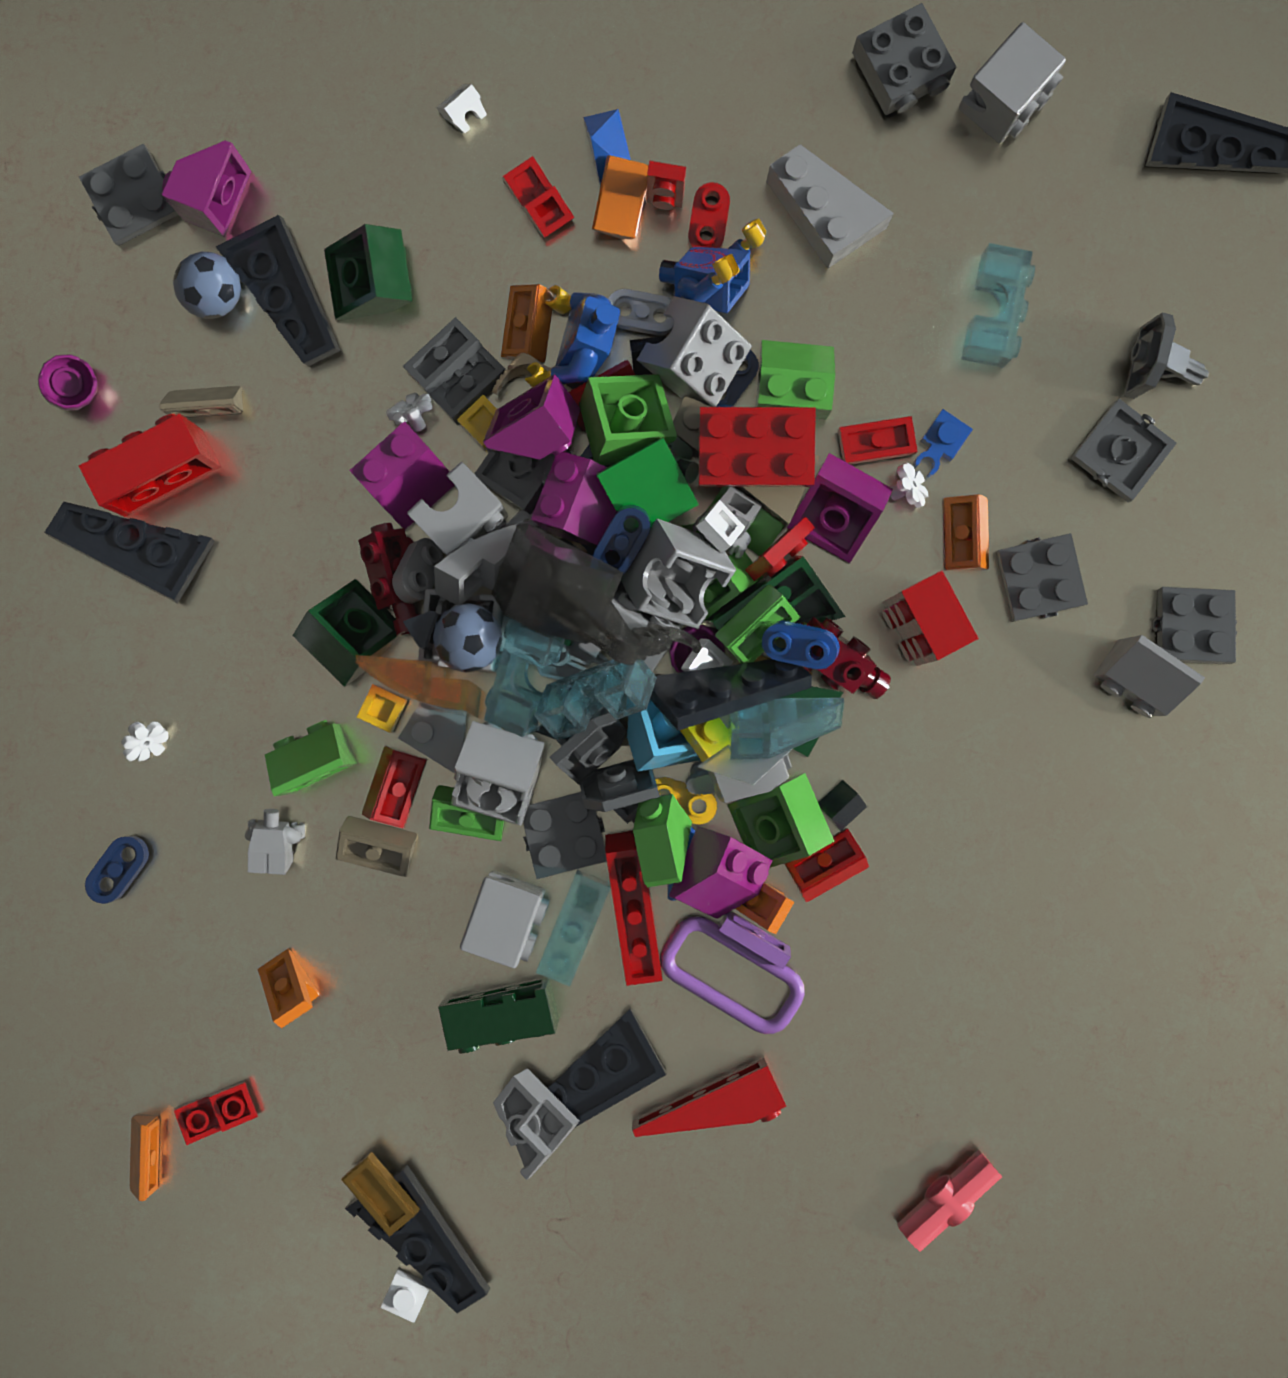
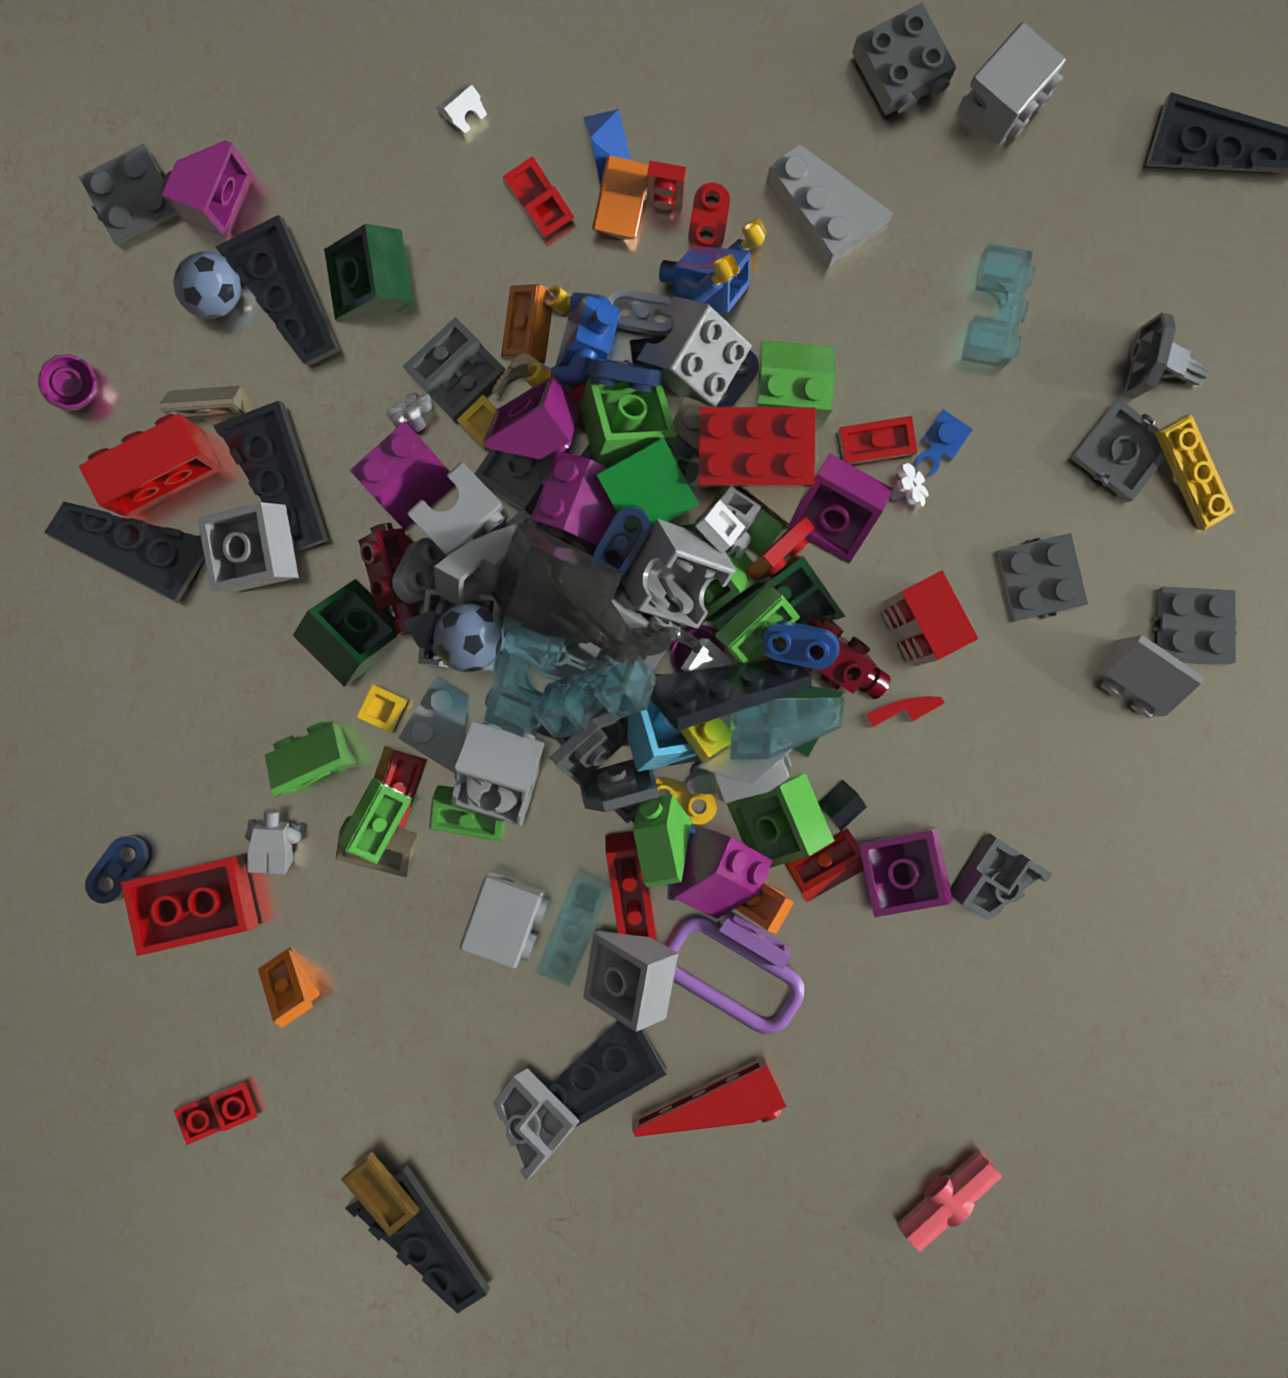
(144, 741): white plant -> none
(144, 1156): orange slope -> none
(189, 905): none -> red brick
(248, 547): none -> light grey brick
(271, 460): none -> black wing
(374, 821): none -> bright green slope
(405, 1295): white plate -> none
(425, 684): clear orange slope -> none
(499, 1015): dark green wedge -> none
(563, 835): dark grey plate -> none
(607, 371): none -> dark blue plate
(630, 978): none -> light grey slope
(906, 872): none -> magenta slope
(910, 709): none -> red slope
(966, 532): orange slope -> none
(996, 878): none -> dark grey slope
(1187, 454): none -> yellow tile

